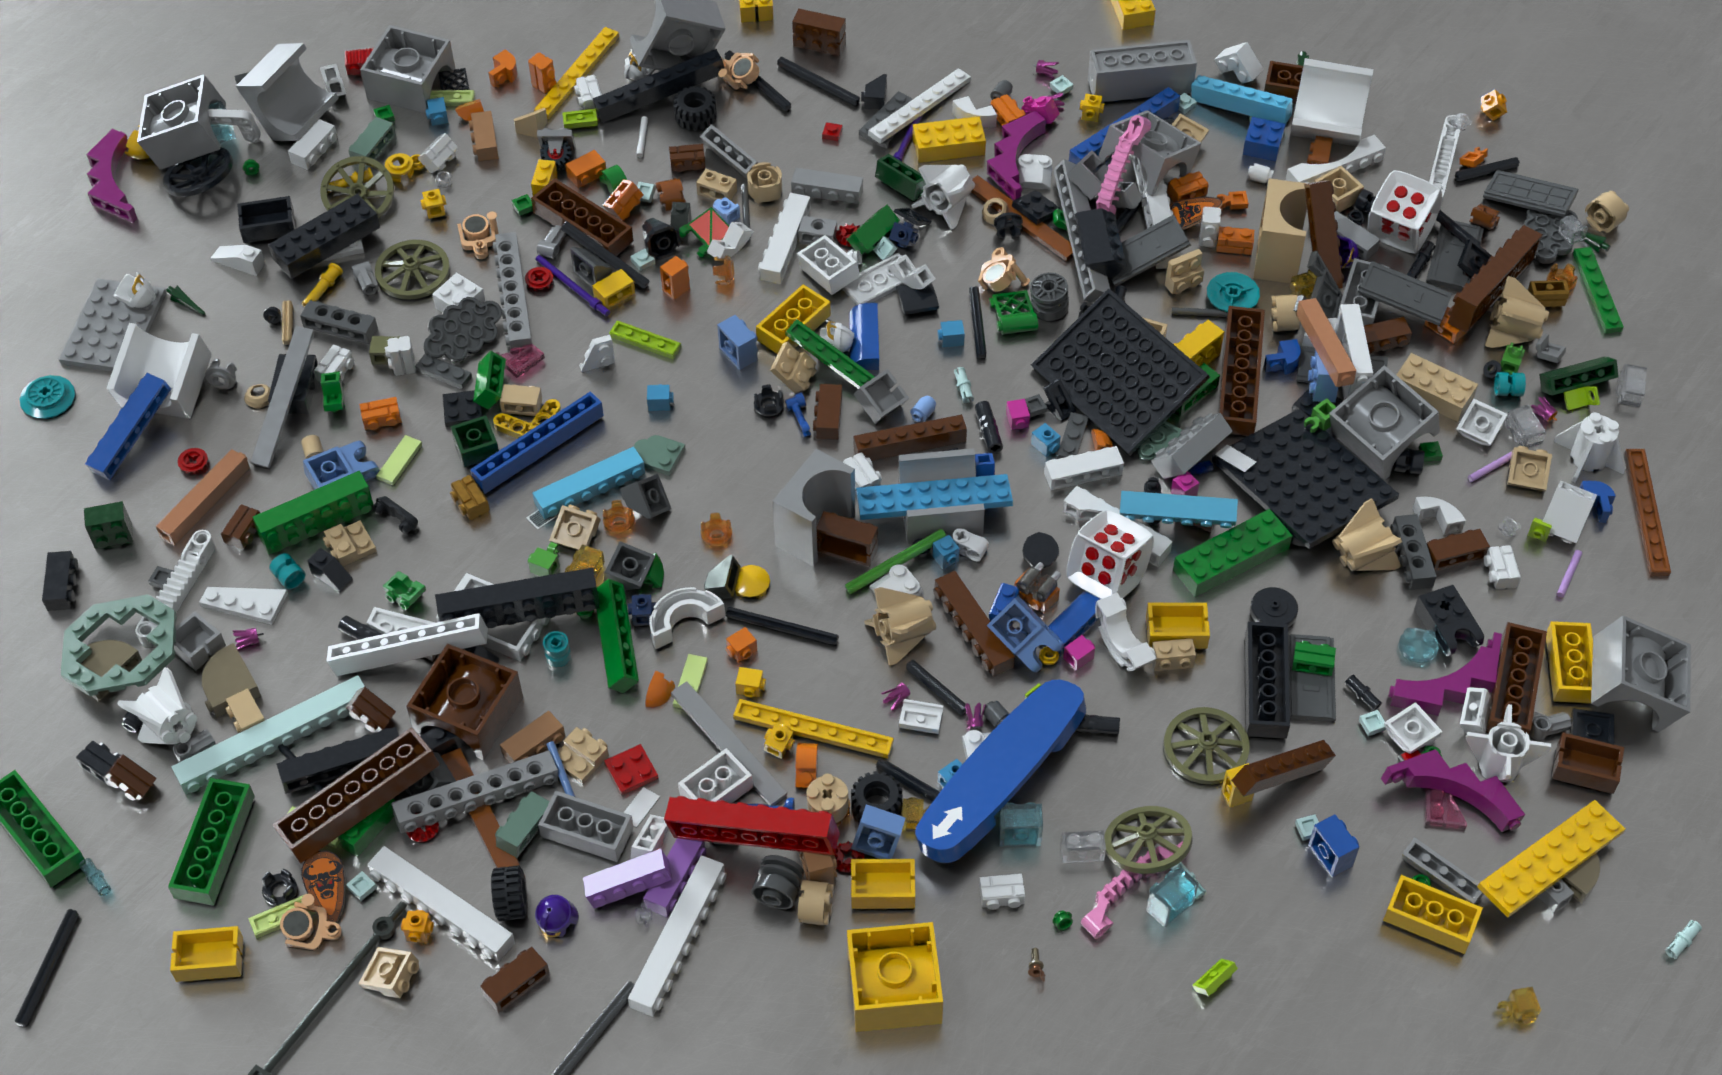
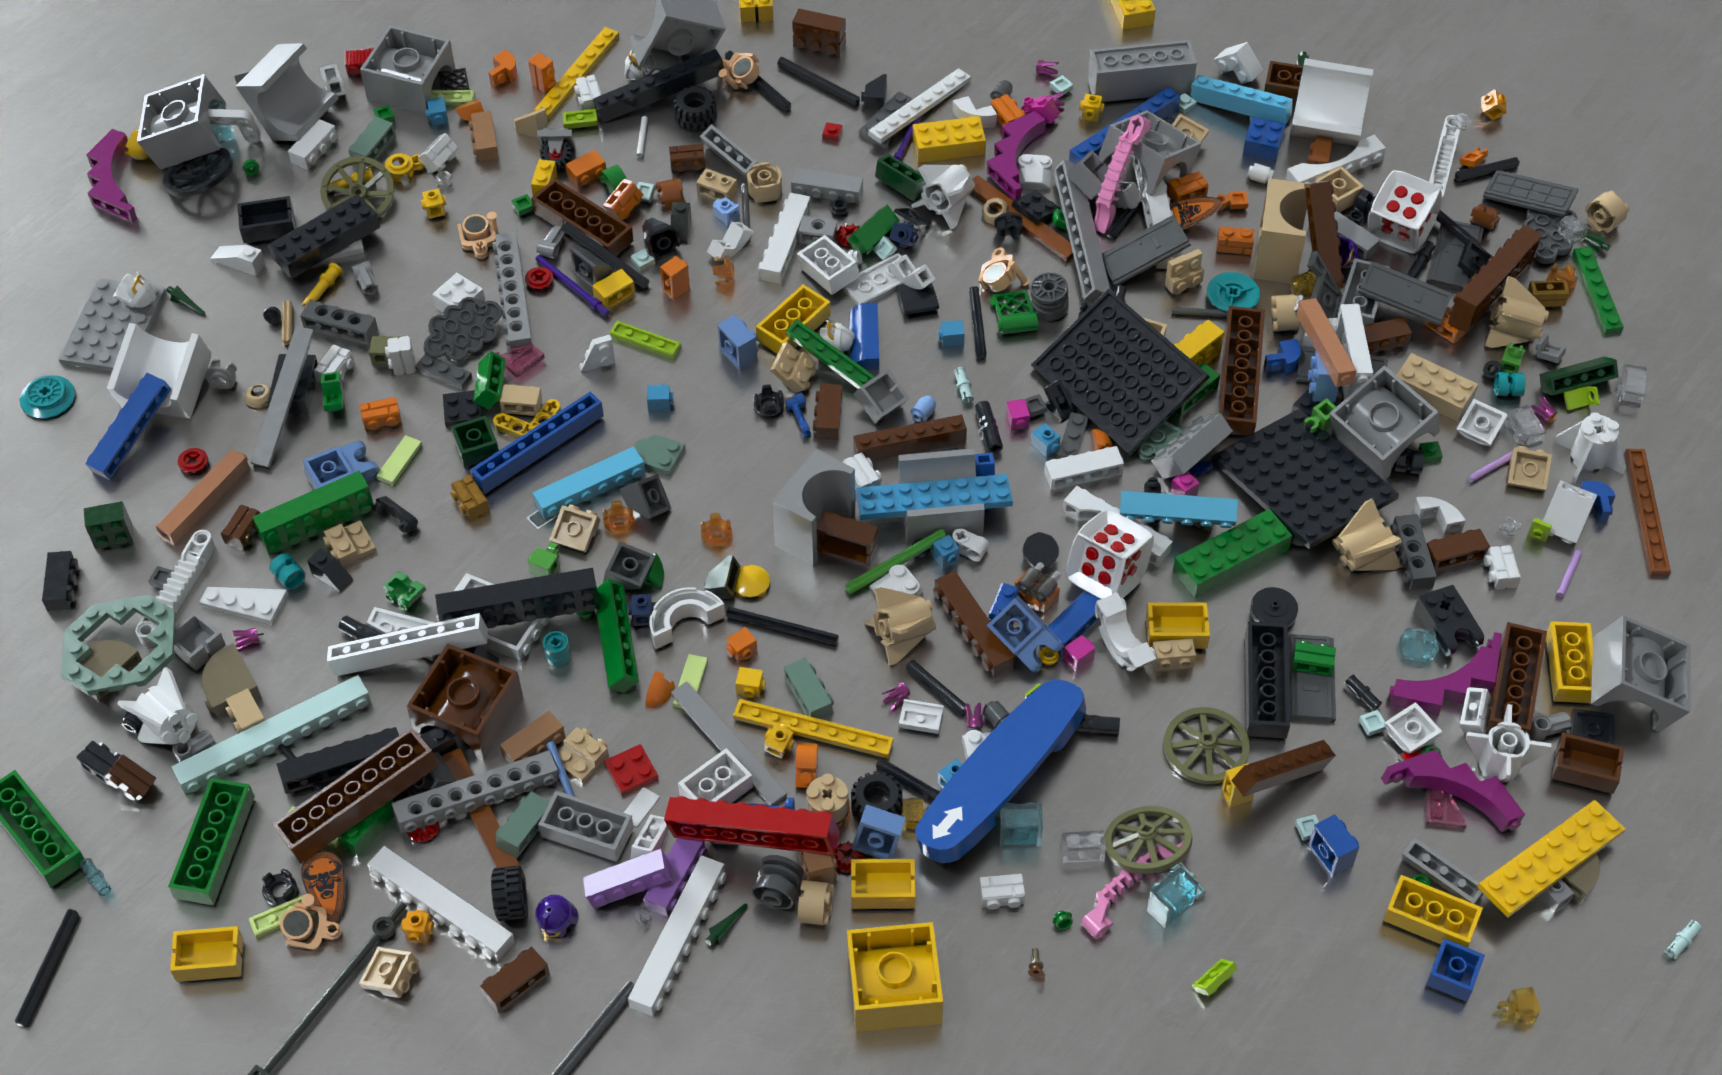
(311, 446): tan brick -> none
(361, 886): light aqua plate -> none
(370, 710): reddish brown brick -> none
(411, 267): olive wheel -> none
(587, 558): clear yellow brick -> none
(706, 228): coral flag -> none
(720, 930): none -> dark green piece
(808, 689): none -> sand green brick
(839, 206): none -> black plate
(1101, 241): black slope -> none
(1209, 226): white brick -> none
(1235, 458): white sticker -> none
(1455, 970): none -> blue brick

